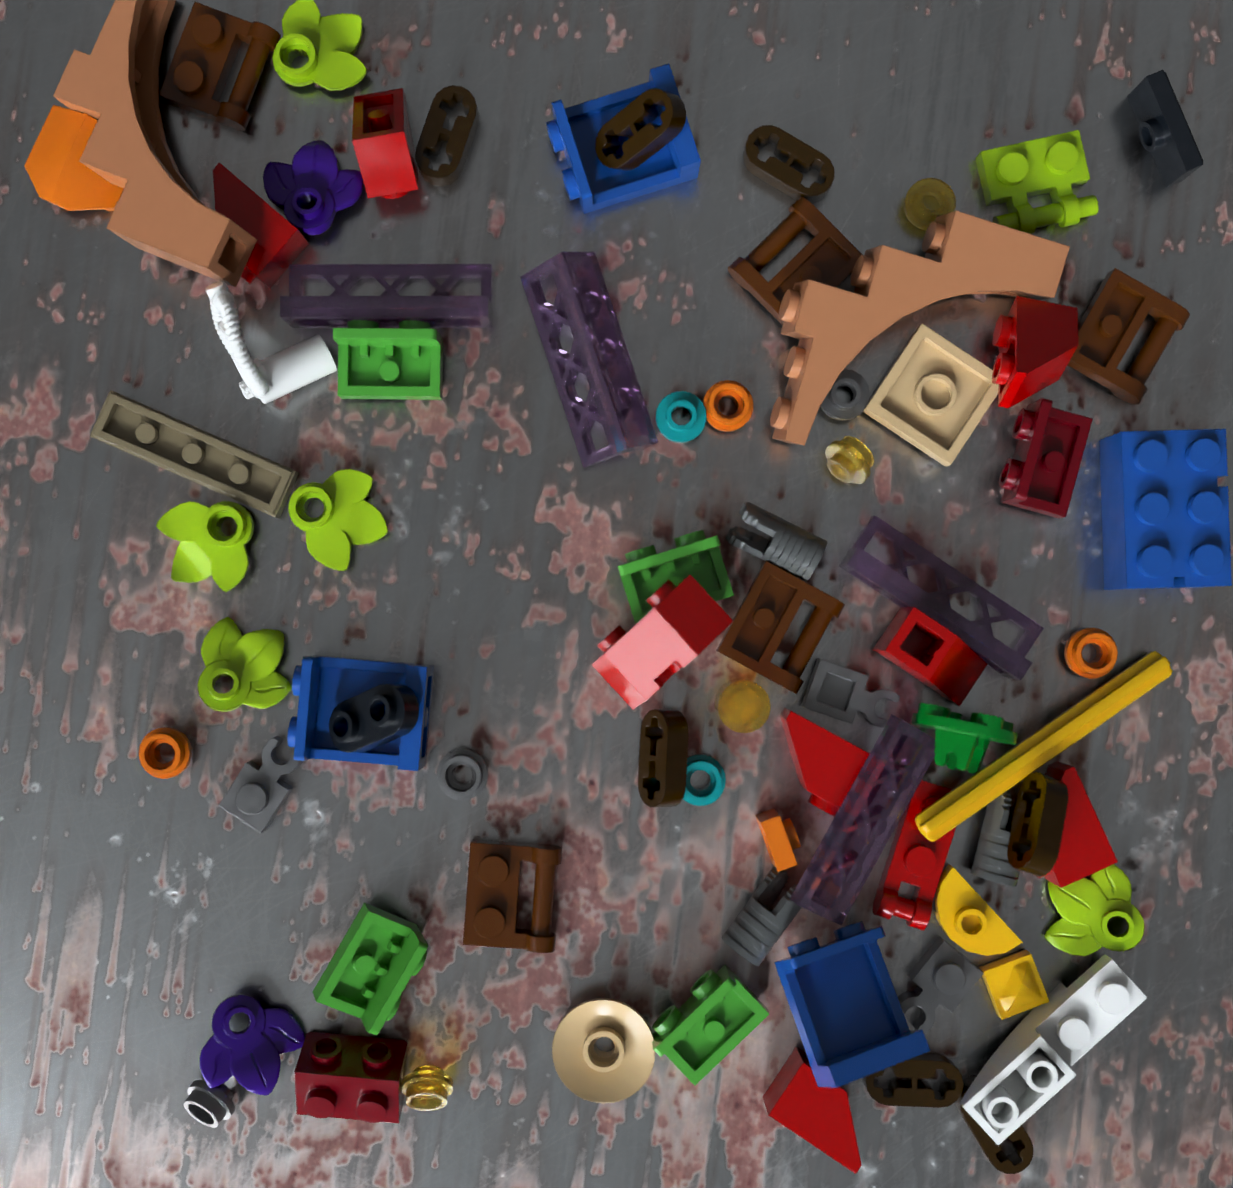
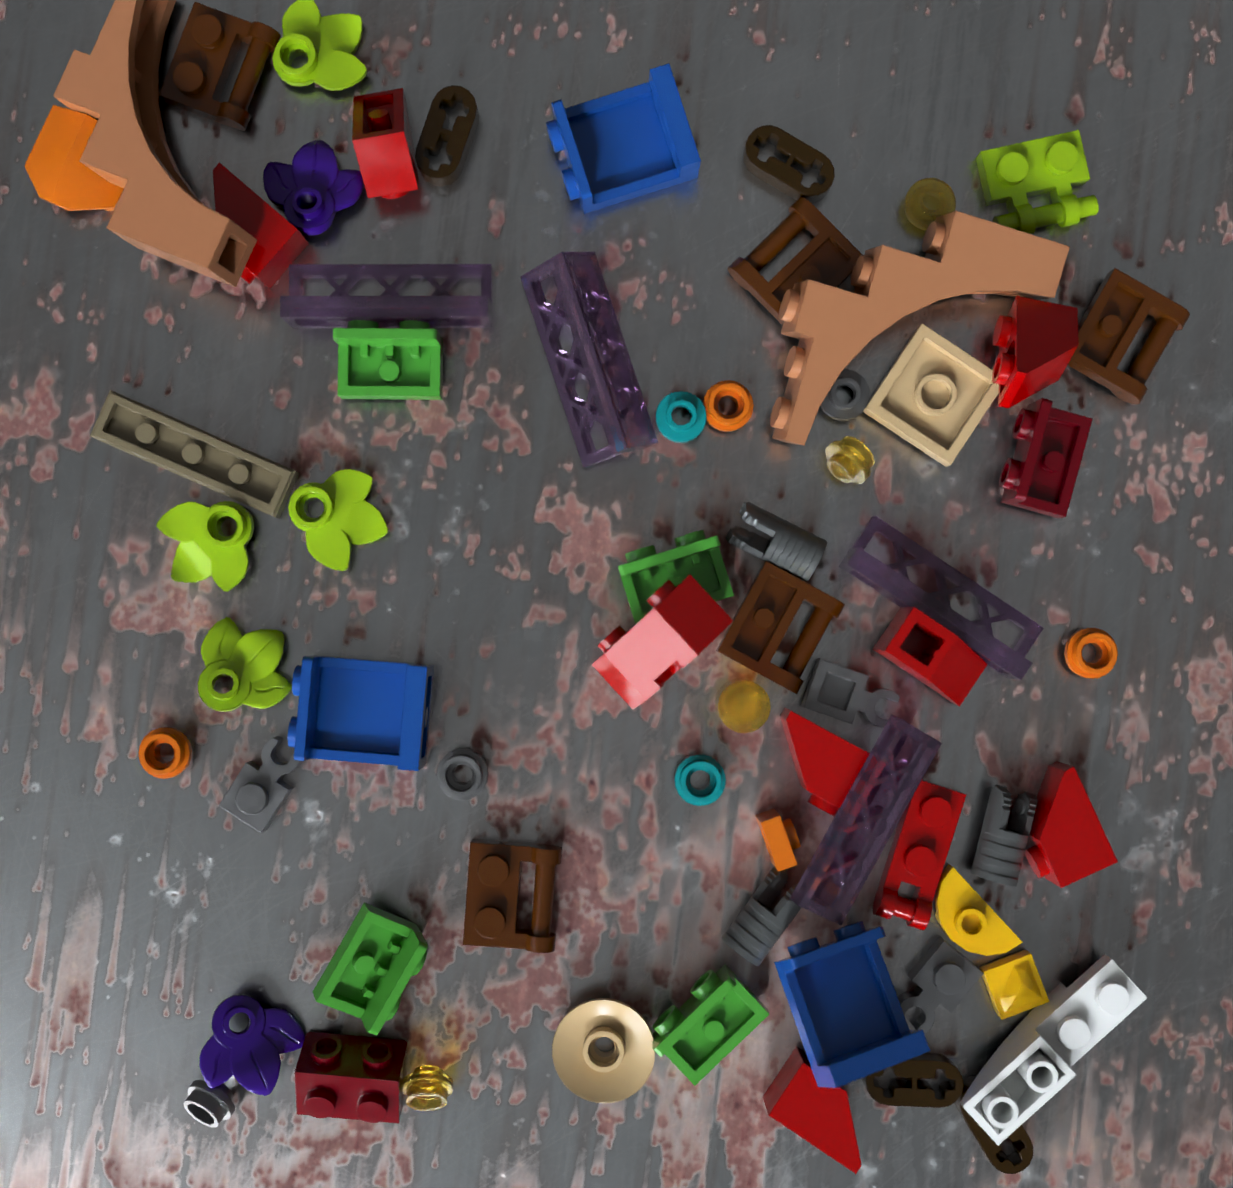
(276, 373): white piece -> none
(365, 724): black plate -> none
(636, 124): dark brown beam -> none
(663, 758): dark brown beam -> none
(962, 742): green plate -> none
(1037, 824): dark brown beam -> none
(1042, 746): yellow axle -> none
(1086, 912): lime plate -> none
(1164, 128): black plate -> none
(1165, 509): blue piece -> none

